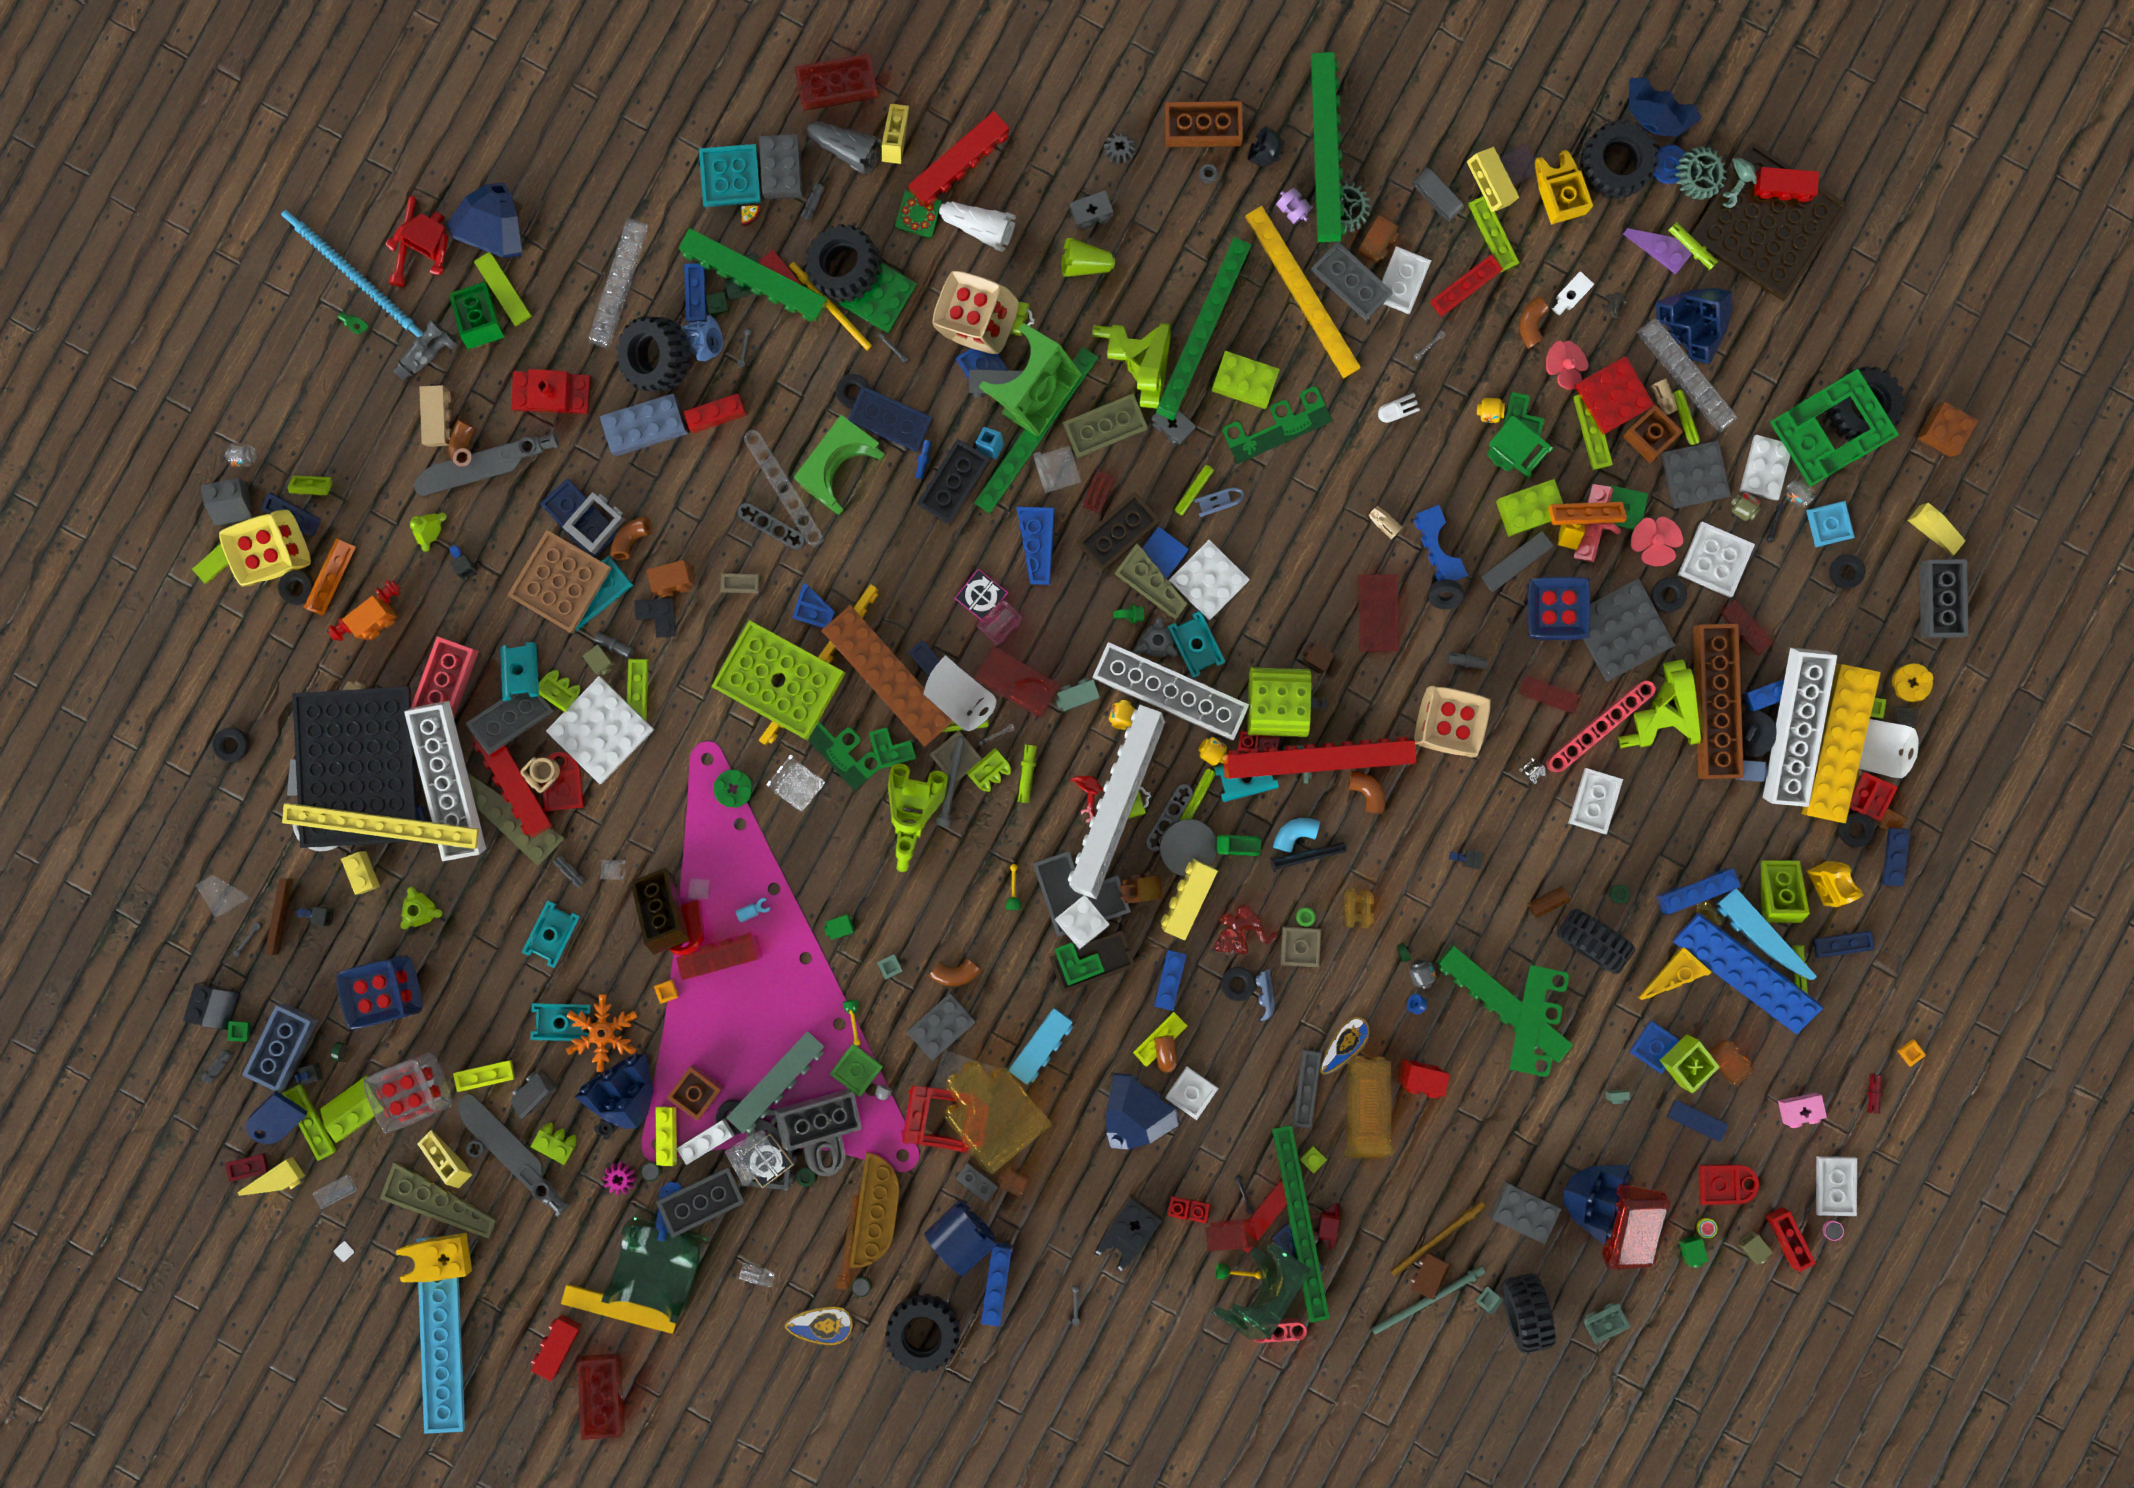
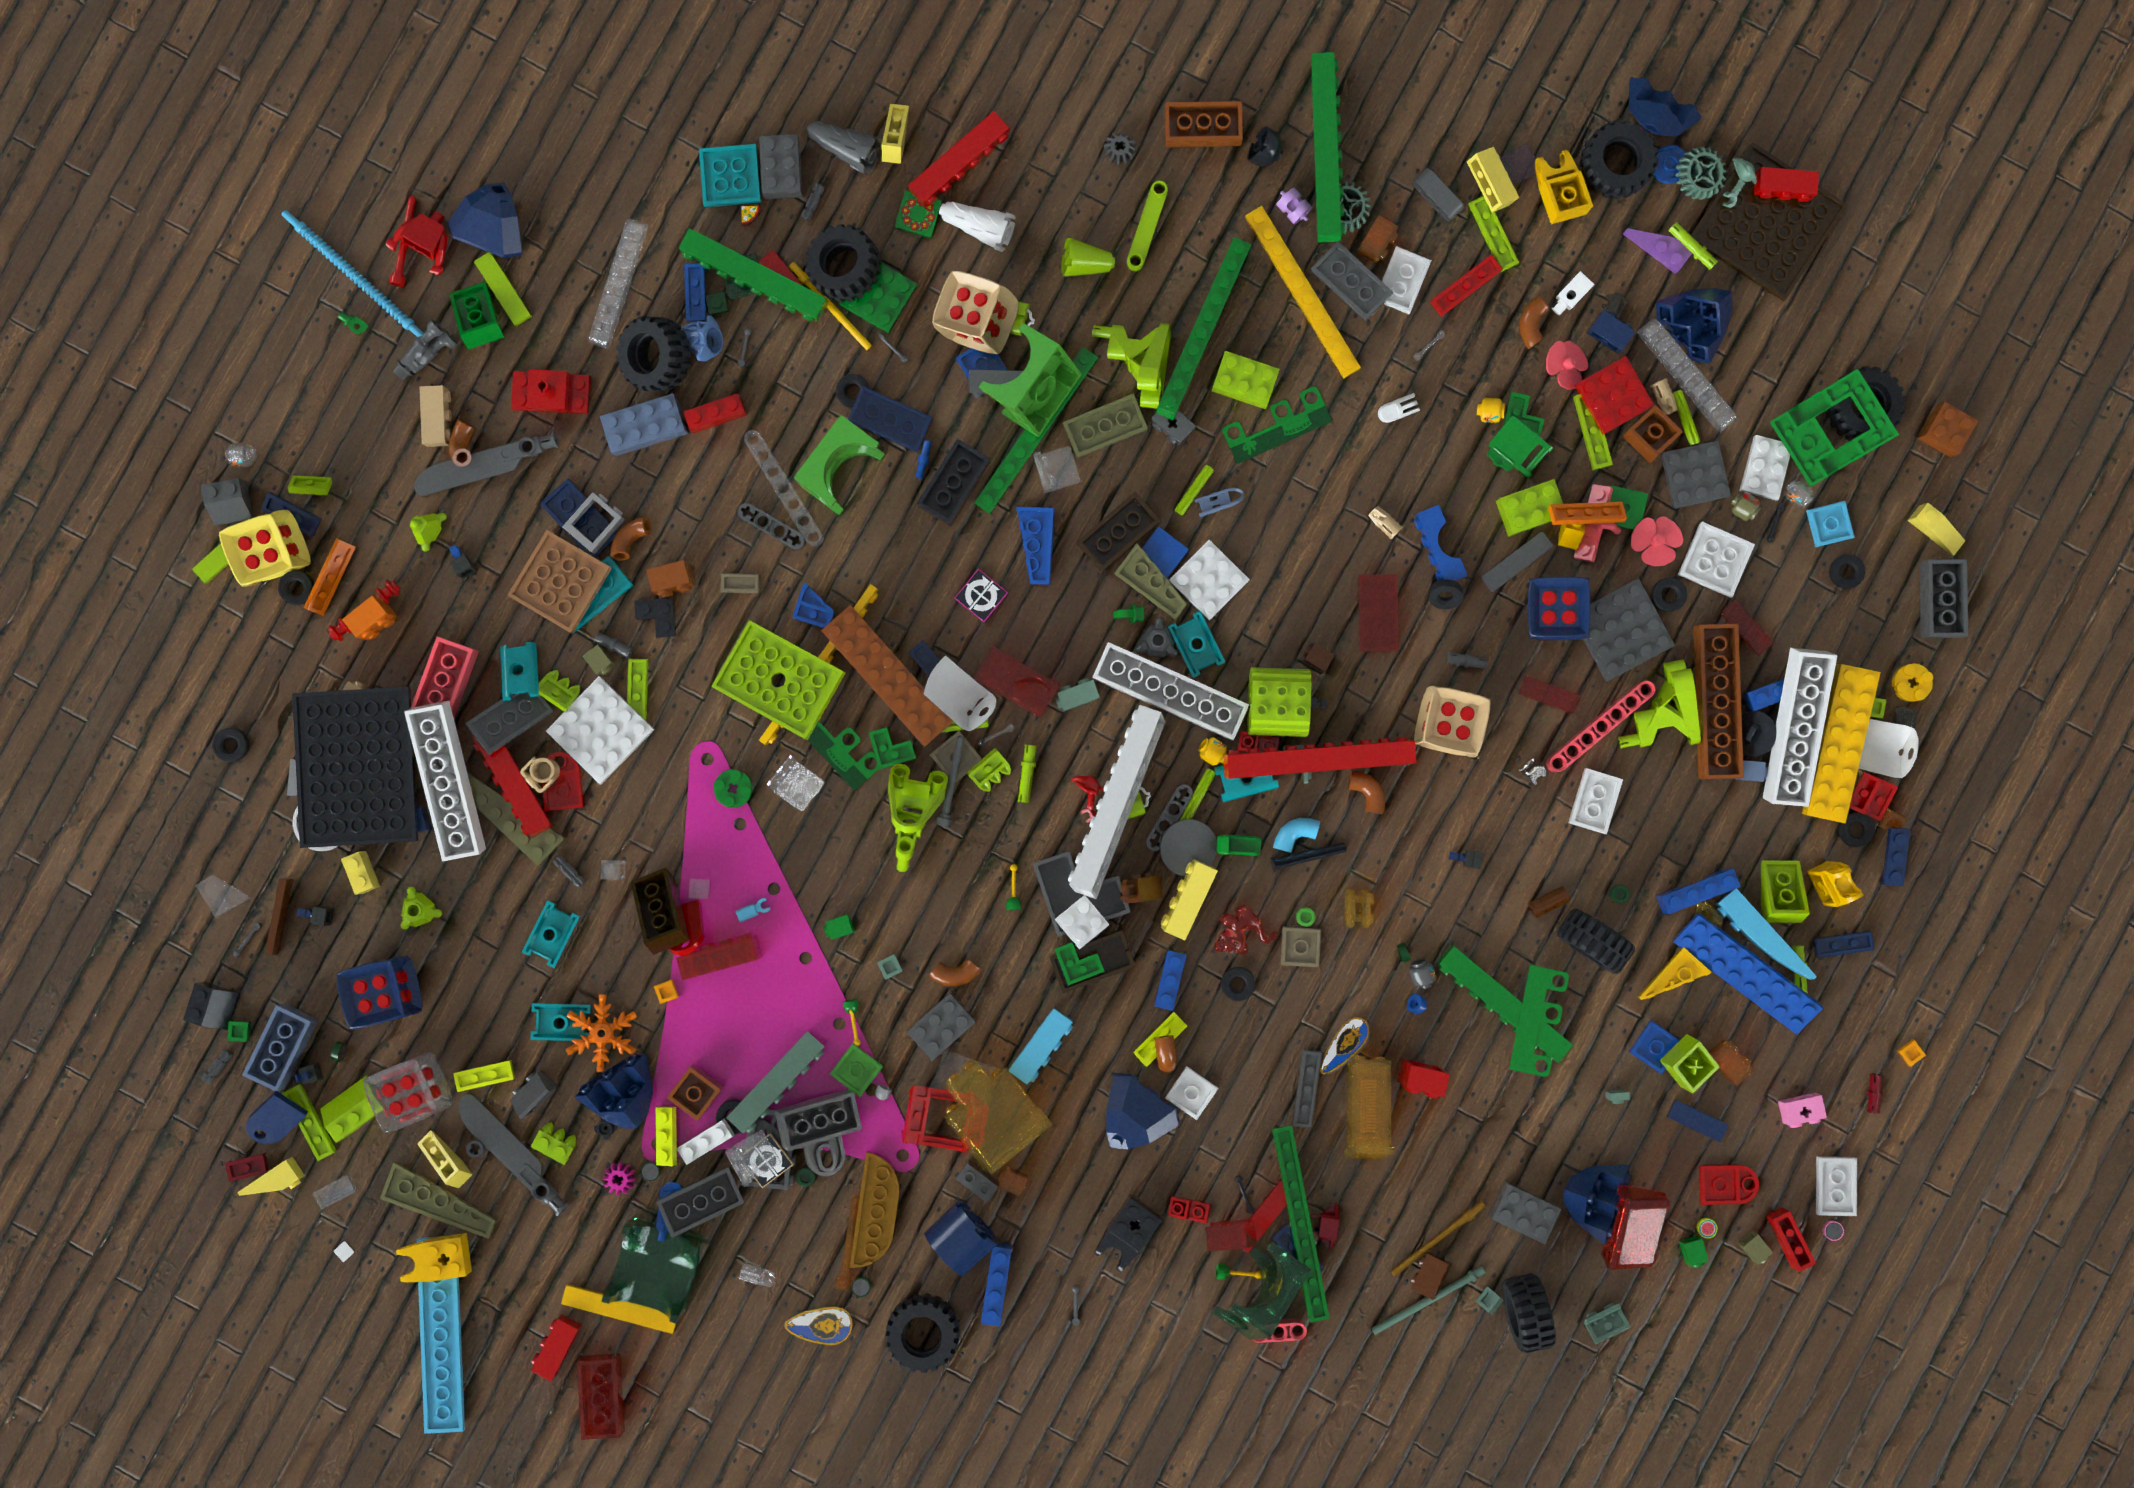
(380, 825): light yellow plate -> none
(836, 82): clear red brick -> none
(990, 442): dark azure brick -> none
(1000, 622): clear pink window -> none
(1097, 202): dark grey brick -> none
(1103, 477): clear red tile -> none
(1121, 714): yellow head -> none
(1147, 225): none -> lime piece
(1211, 168): dark grey plate -> none
(1267, 998): sand blue piece -> none
(1313, 1159): lime plate -> none
(1611, 331): none -> dark blue brick

